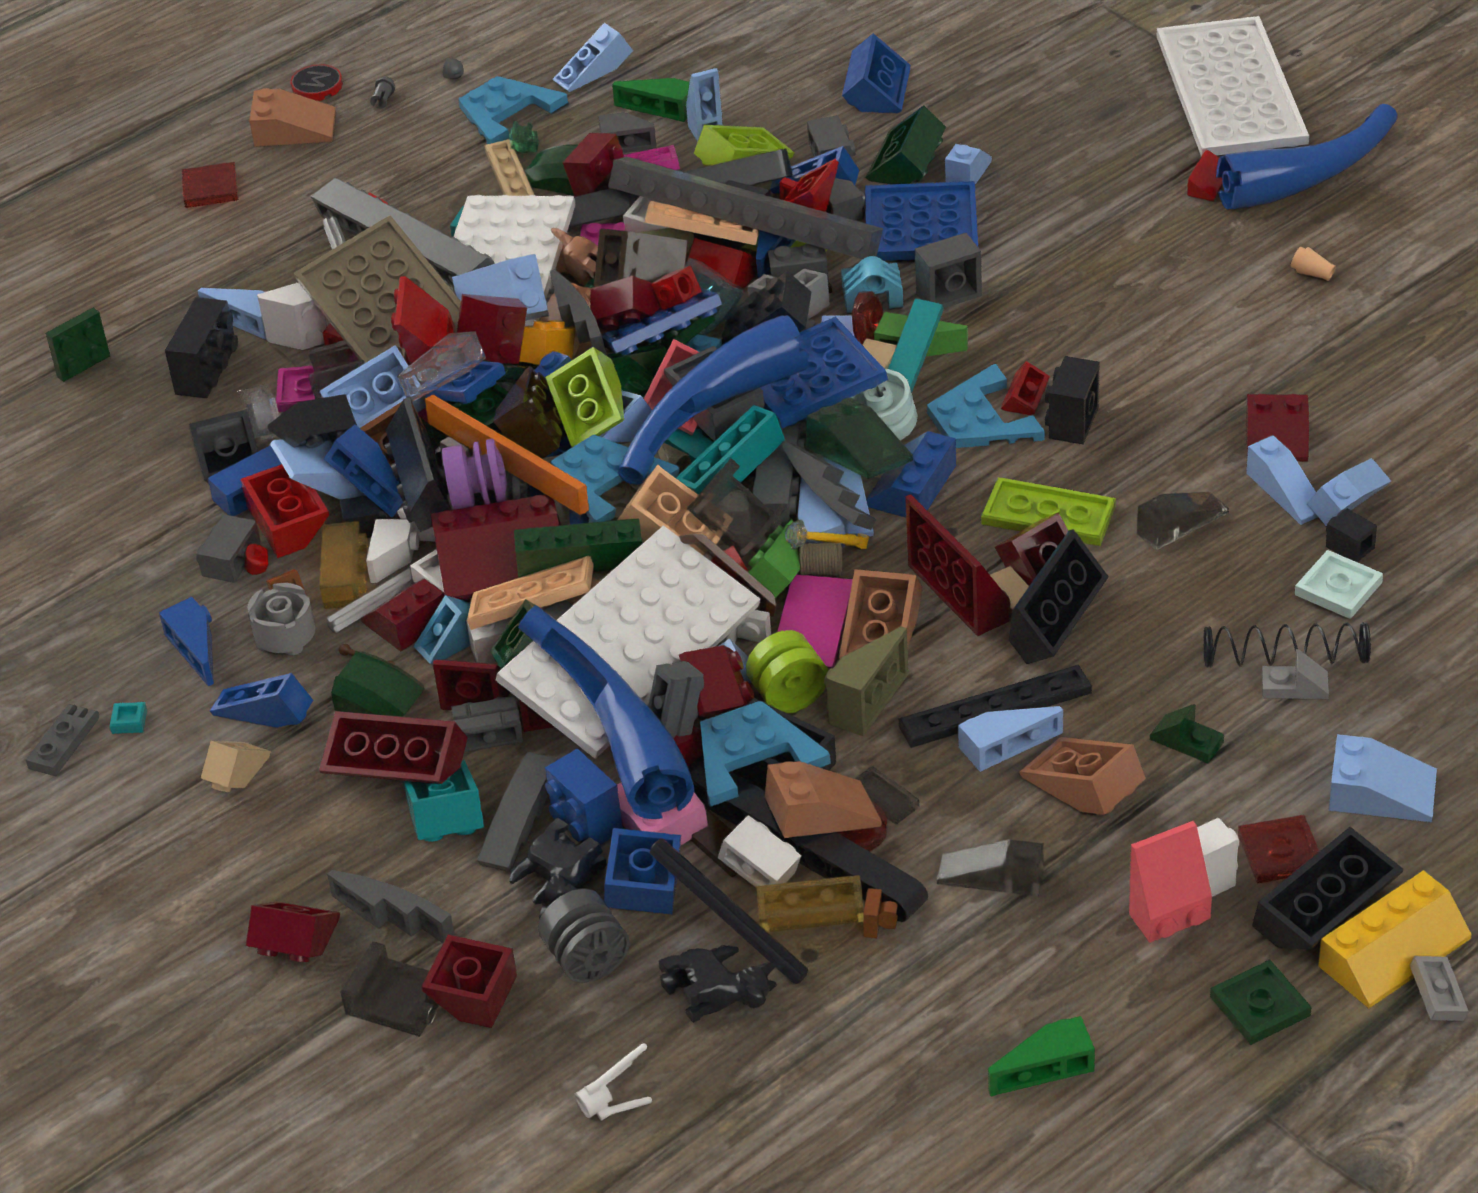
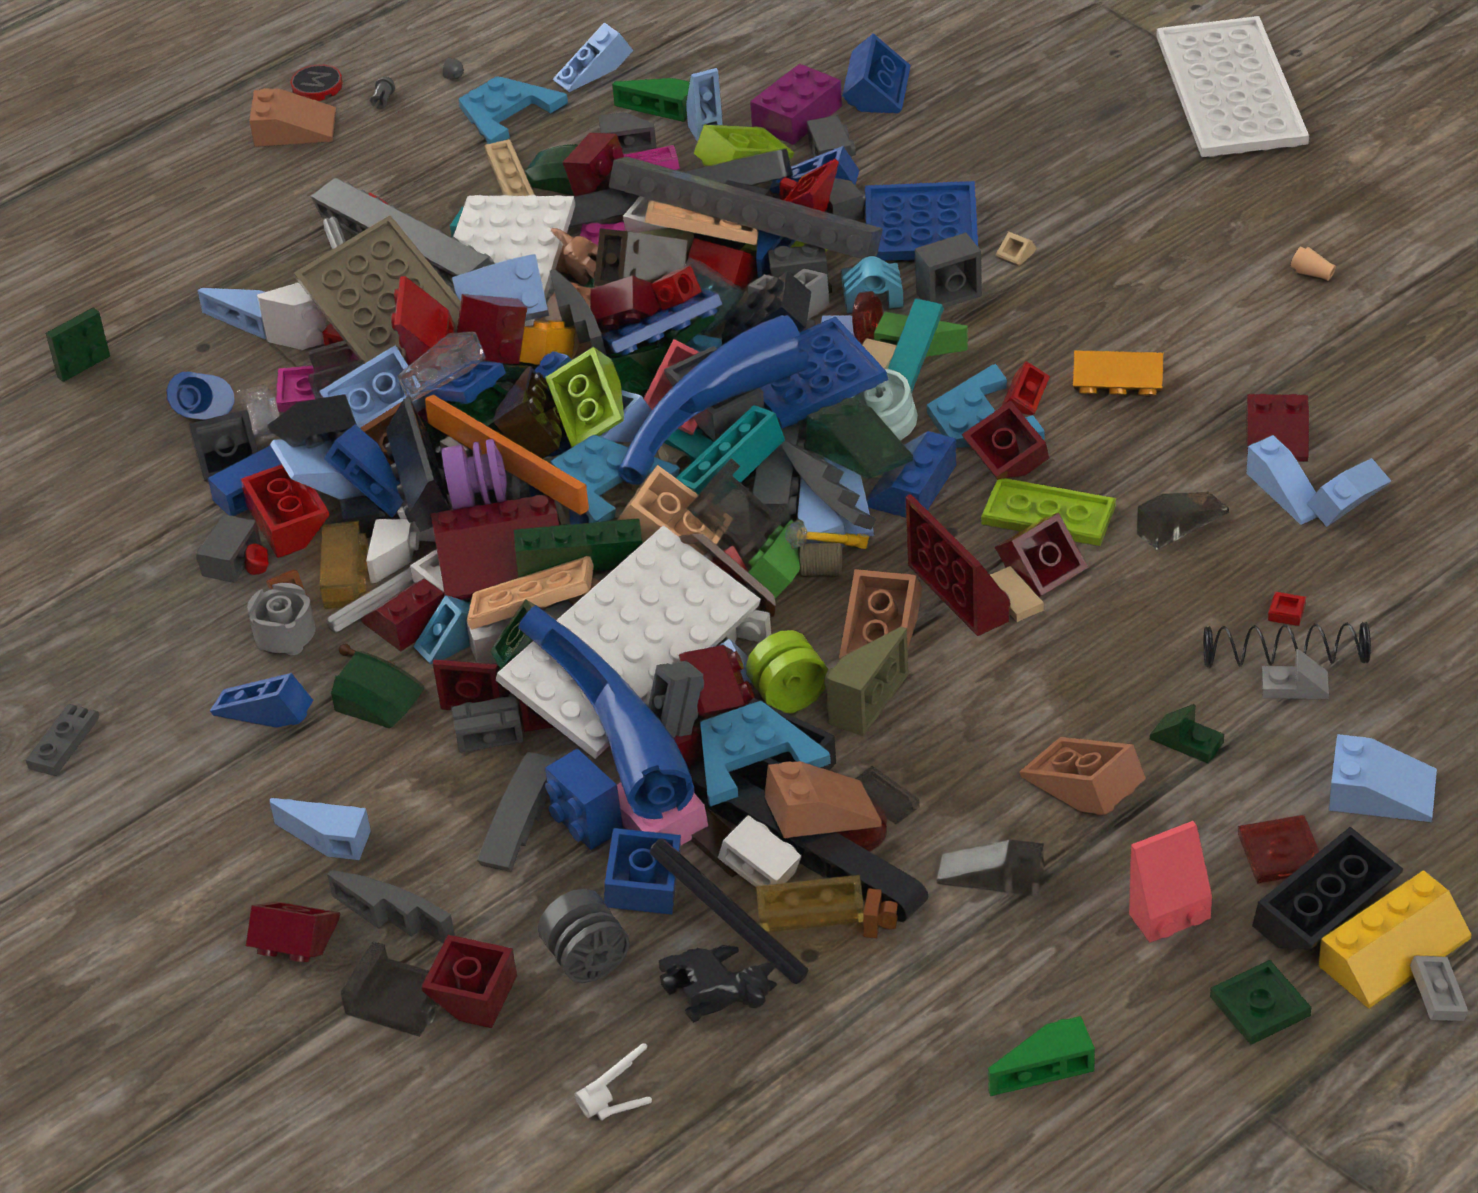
(128, 717): teal tile -> none
(189, 632): blue slope -> none
(199, 395): none -> blue piece
(201, 347): black brick -> none
(209, 184): clear red tile -> none
(232, 764): tan slope -> none
(325, 827): none -> light blue slope
(393, 748): dark red slope -> none
(445, 806): teal slope -> none
(523, 138): clear green plate -> none
(559, 862): black animal -> none
(794, 100): none -> magenta brick
(819, 612): dark pink tile -> none
(908, 149): dark green slope -> none
(966, 164): light blue slope -> none
(1006, 733): light blue slope -> none
(1007, 443): none -> dark red slope
(1015, 249): none -> tan slope
(1031, 693): black tile -> none
(1055, 600): black slope -> none
(1072, 400): black brick -> none
(1118, 372): none -> light orange slope
(1203, 180): red slope -> none
(1220, 854): white brick -> none
(1275, 174): blue brick -> none
(1287, 608): none -> red tile
(1338, 584): light aqua plate -> none
(1351, 535): black brick -> none

